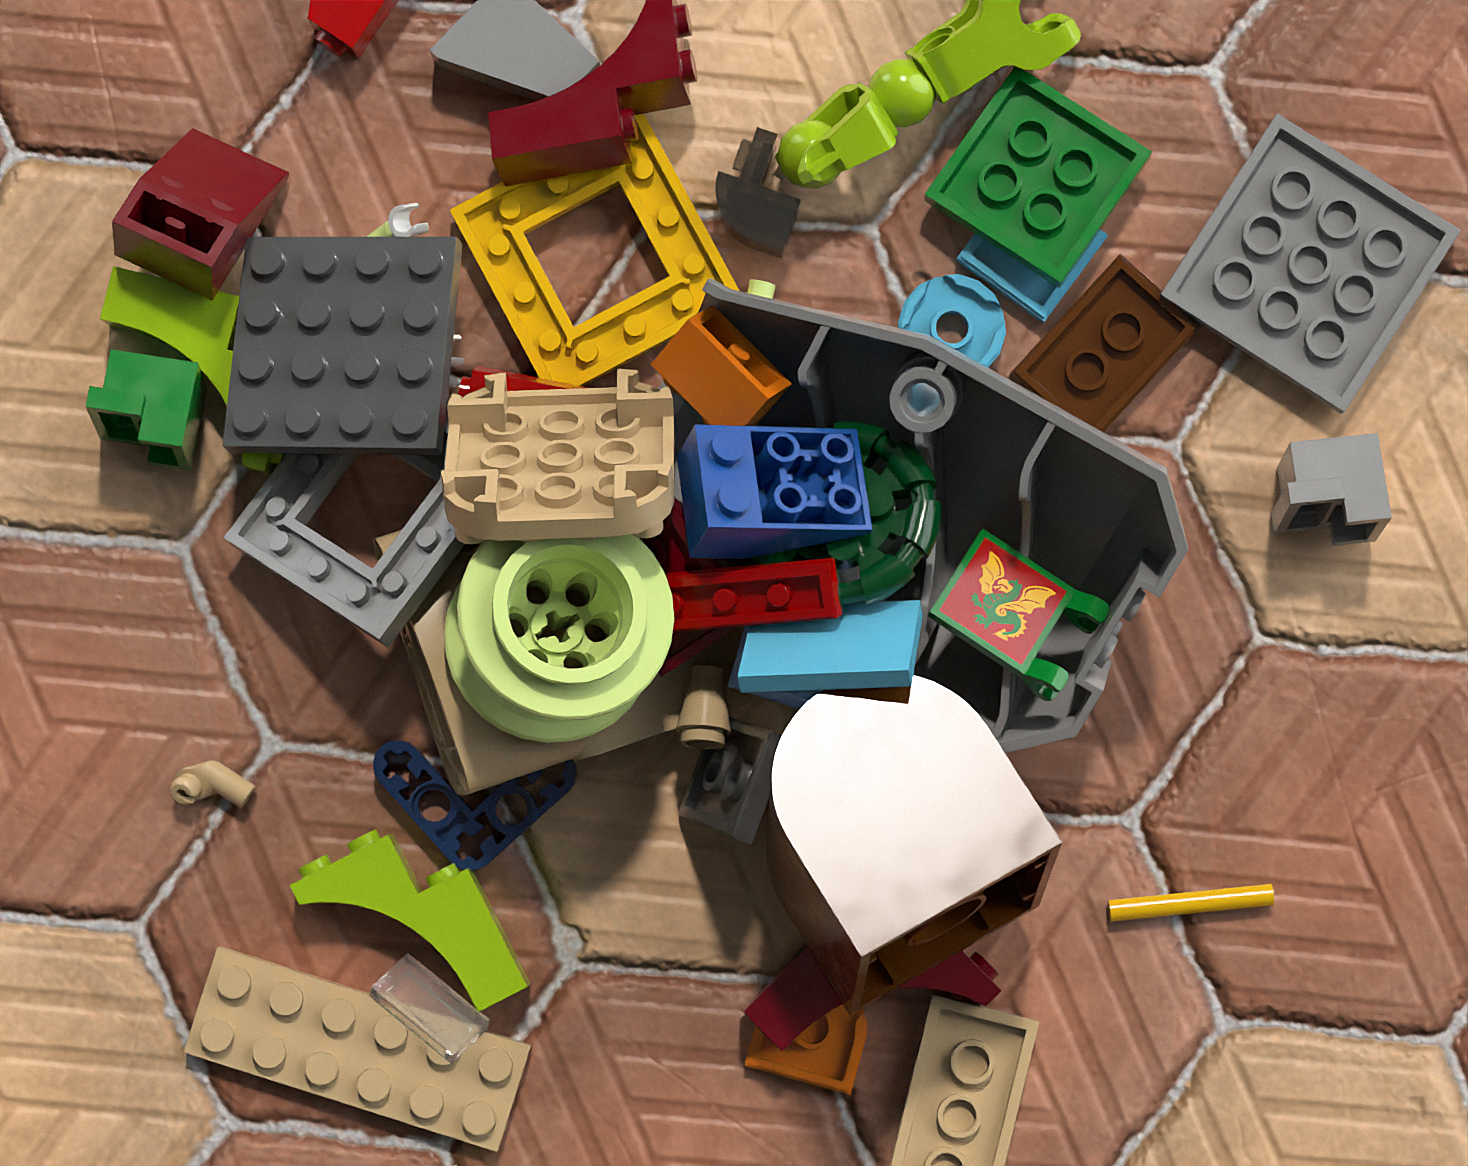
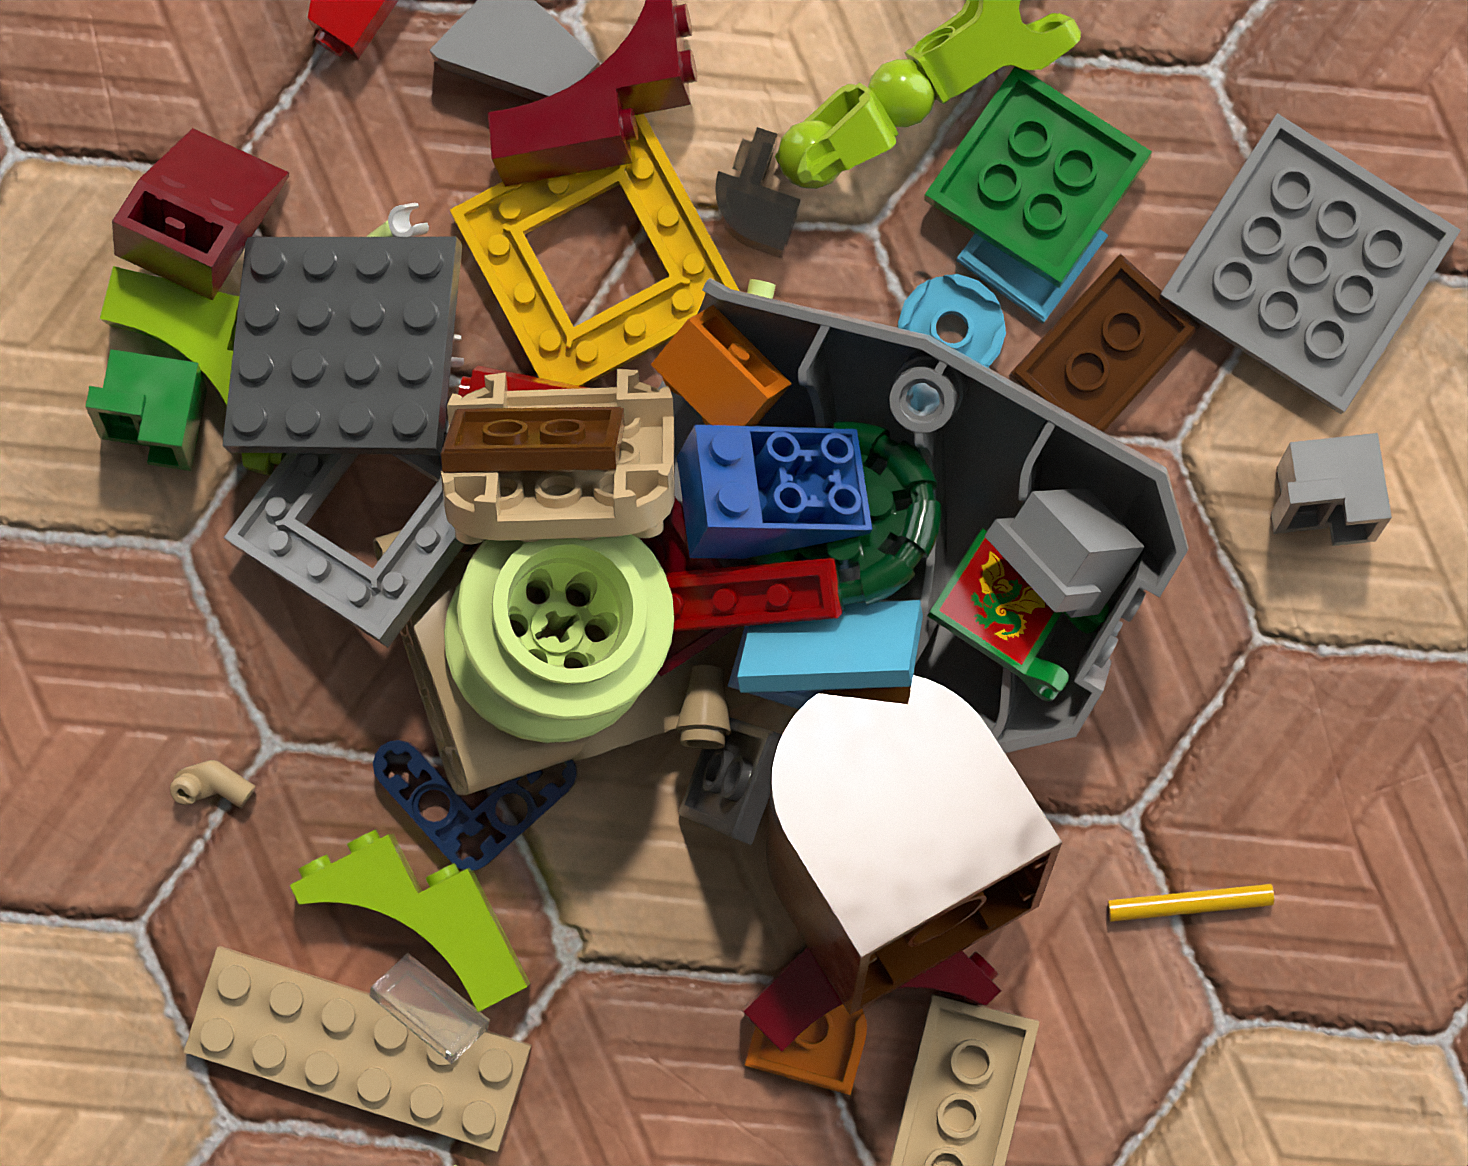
(533, 439): none -> reddish brown tile
(1067, 549): none -> light grey plate

